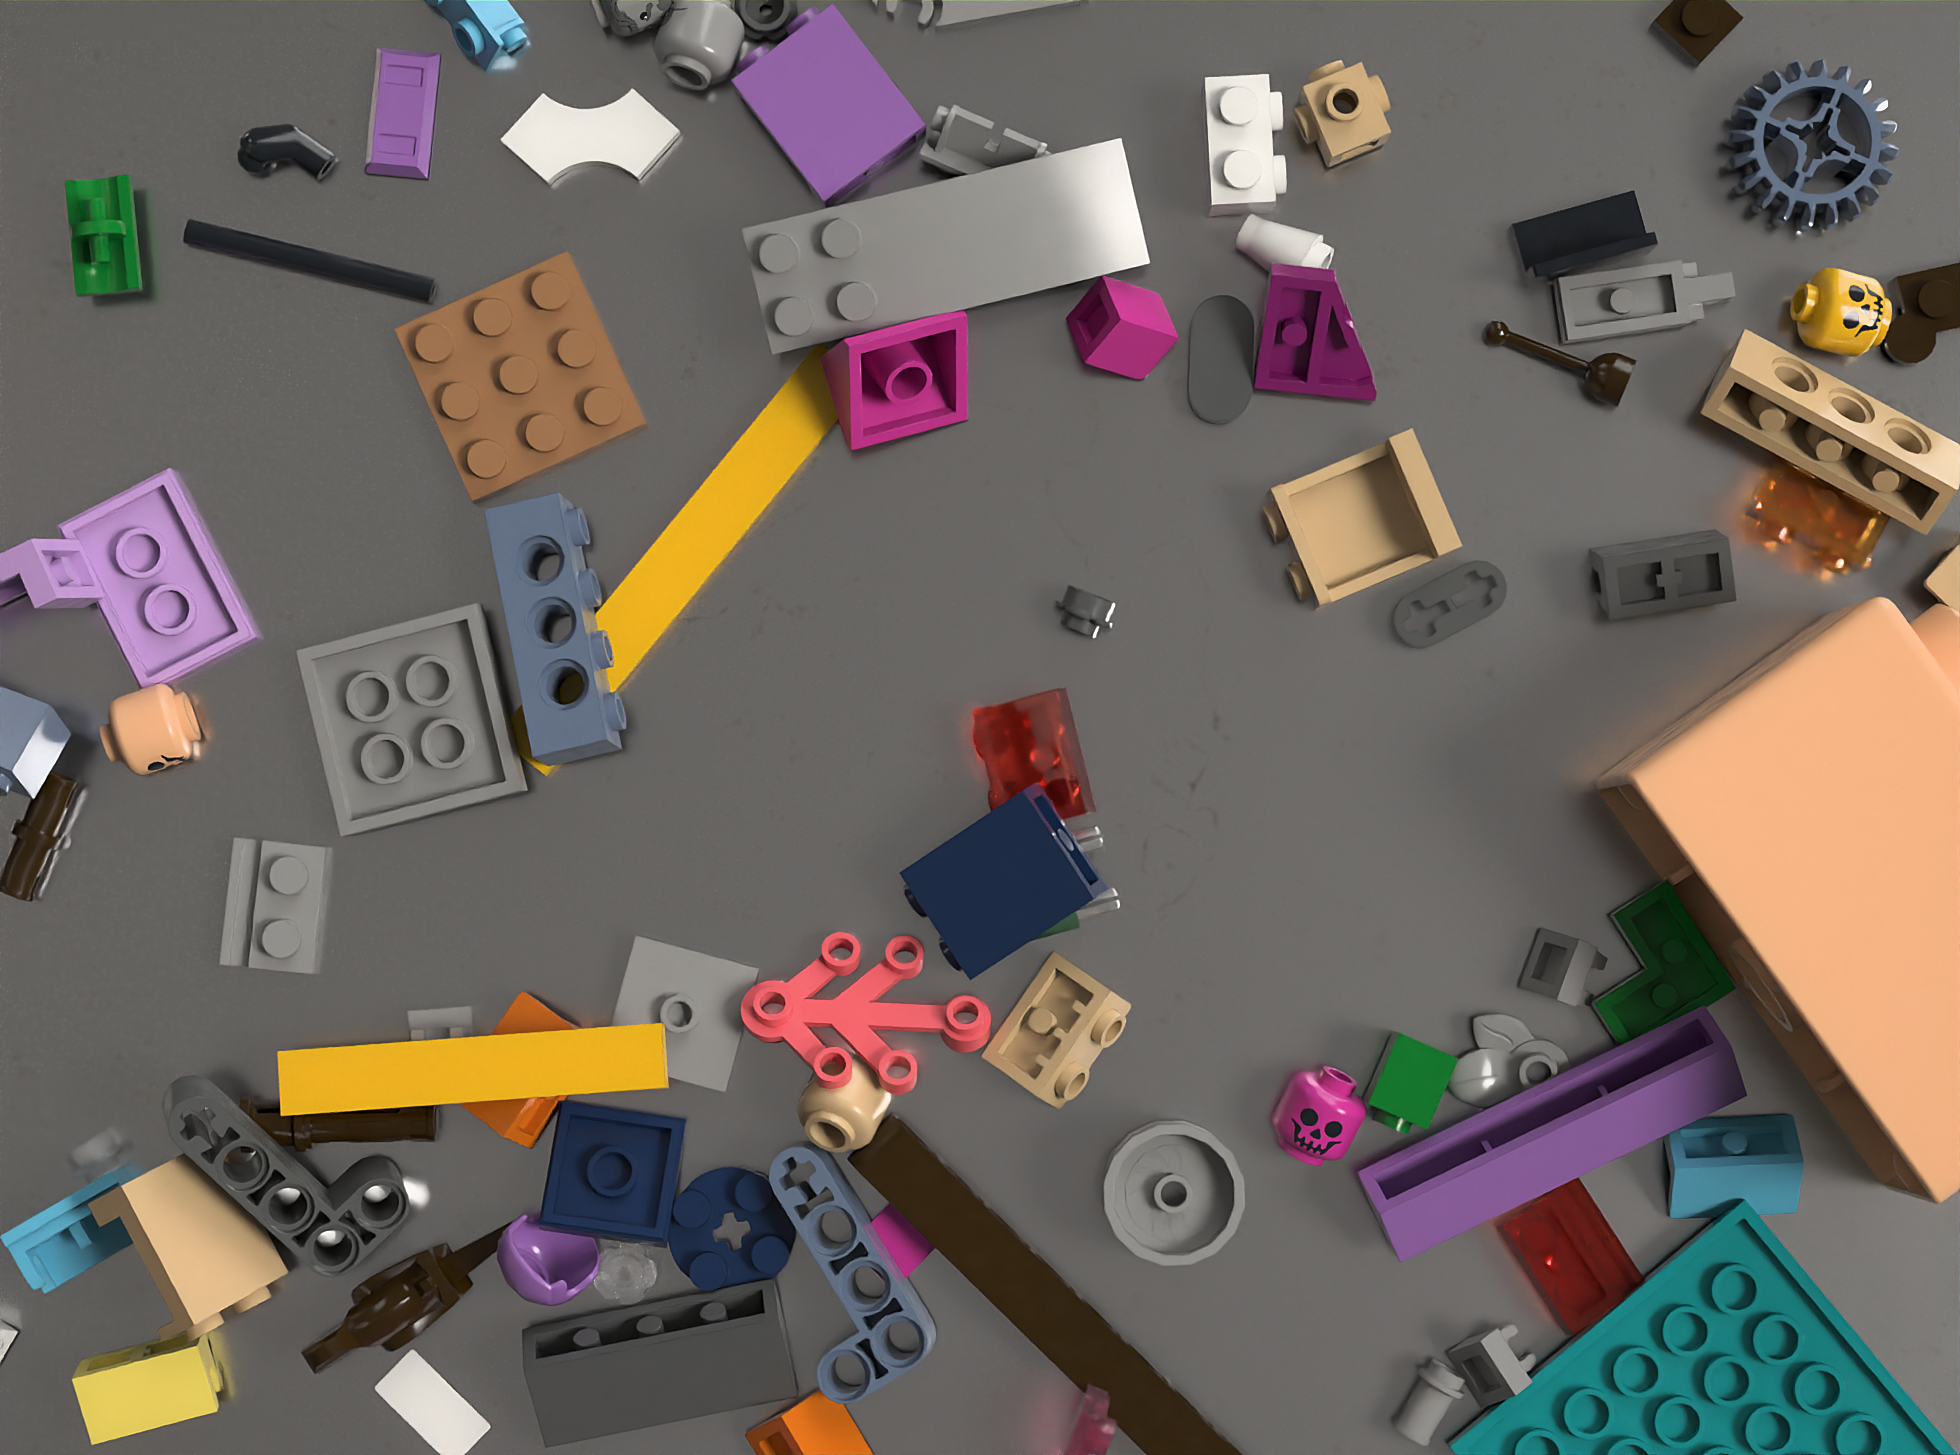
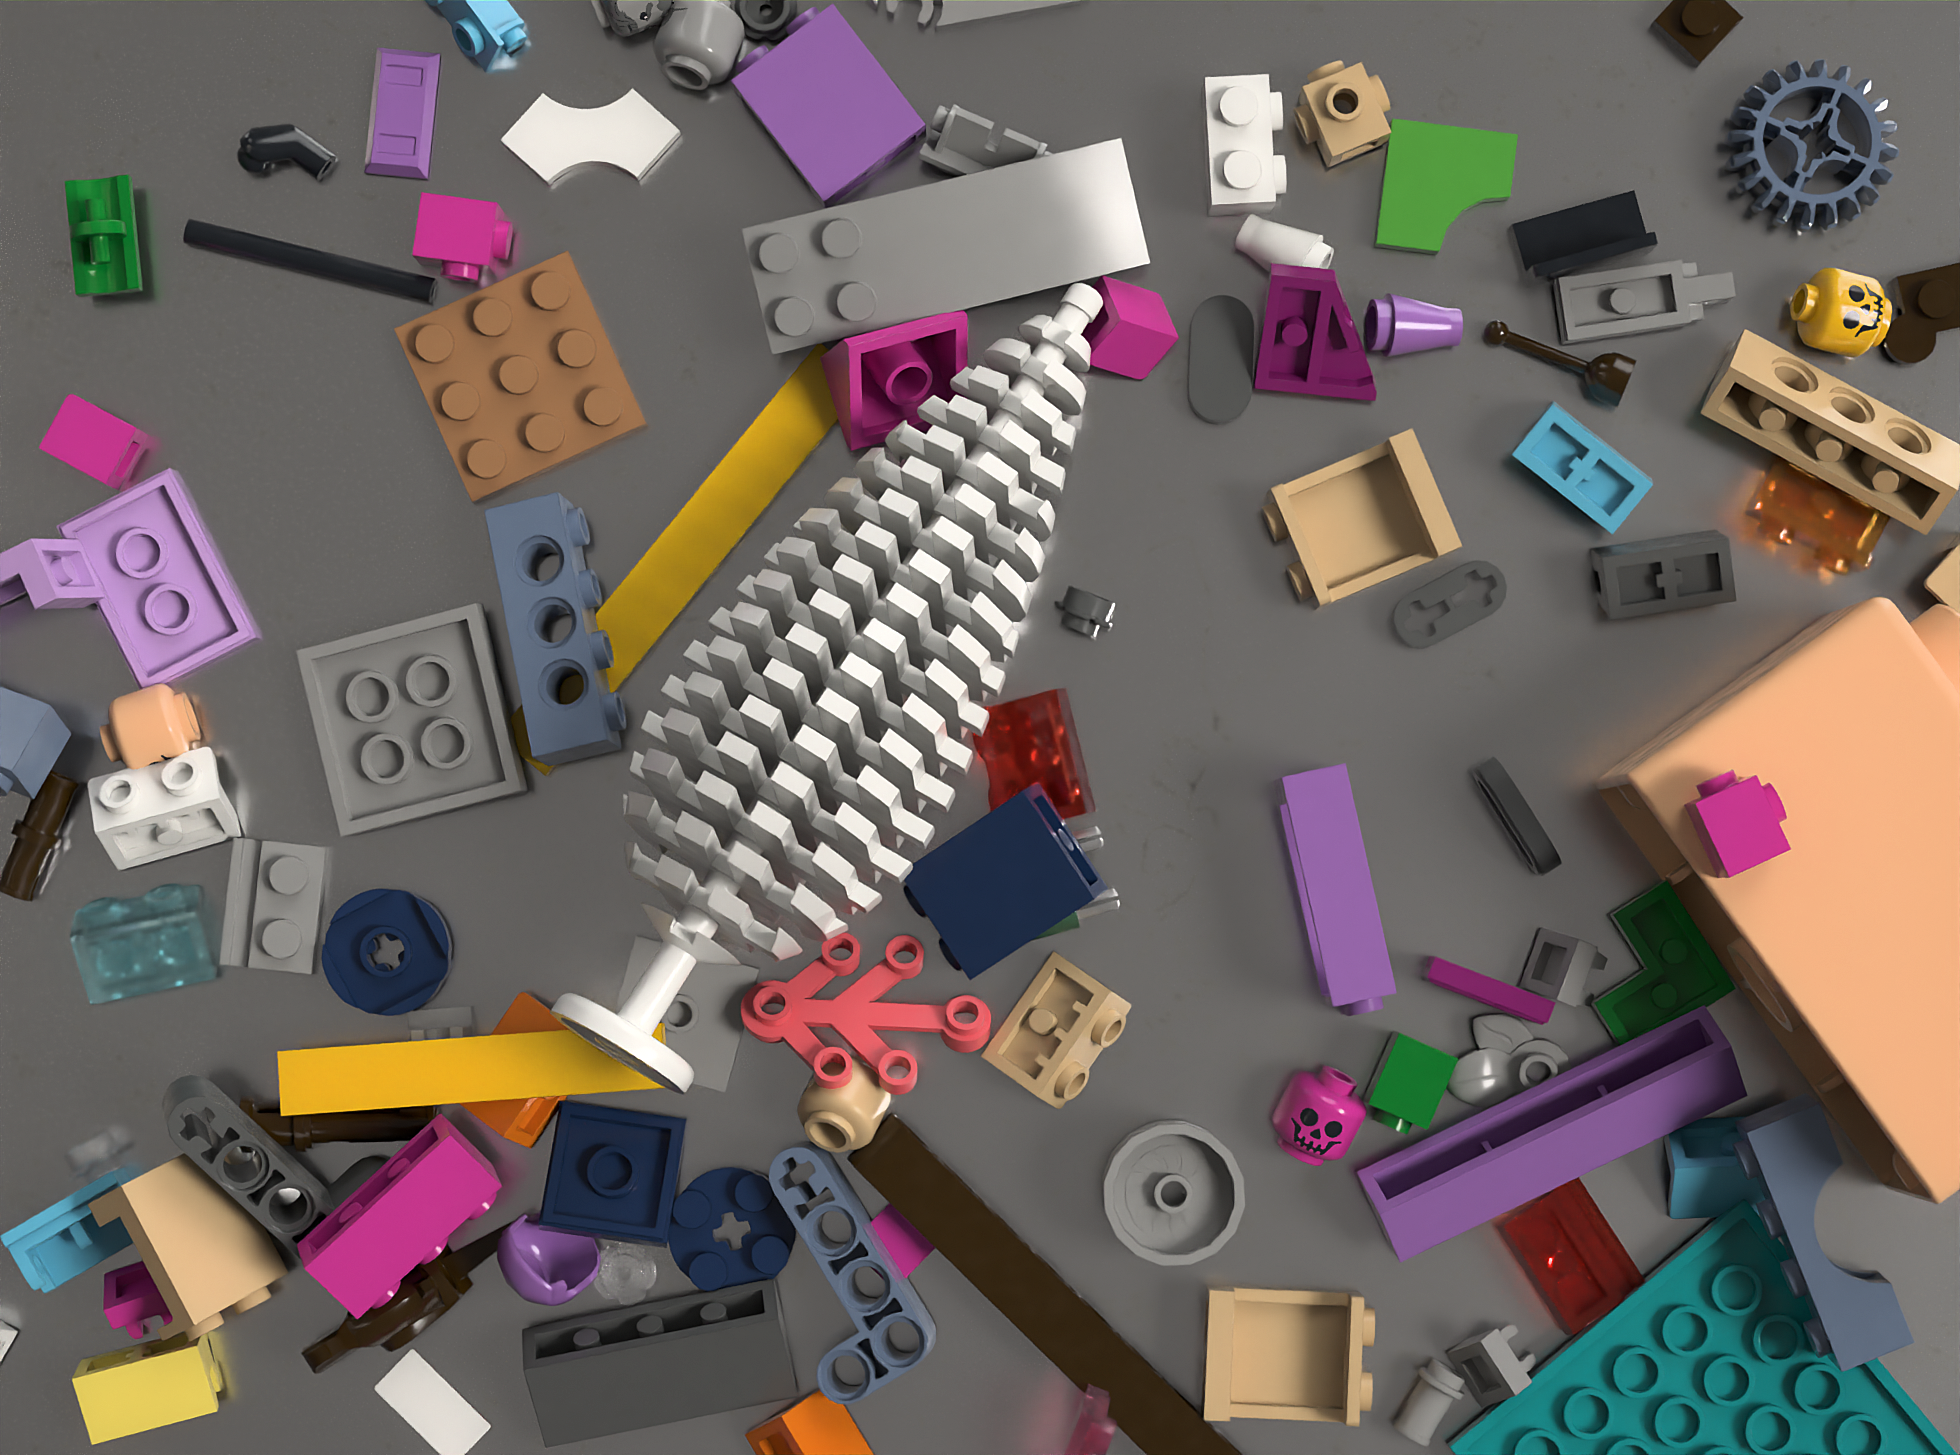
(93, 441): none -> dark pink panel
(132, 1297): none -> dark pink tile
(142, 943): none -> clear light blue bracket
(162, 809): none -> white bracket
(352, 939): none -> dark blue plate
(399, 1217): none -> dark pink brick
(461, 236): none -> dark pink brick
(846, 682): none -> white plant
(1285, 1354): none -> tan panel
(1335, 889): none -> medium lavender window
(1408, 325): none -> medium lavender cone
(1435, 177): none -> bright green tile
(1487, 990): none -> magenta tile
(1516, 816): none -> dark grey tile
(1582, 467): none -> medium azure hinge
(1738, 822): none -> dark pink brick
(1793, 1158): none -> sand blue arch

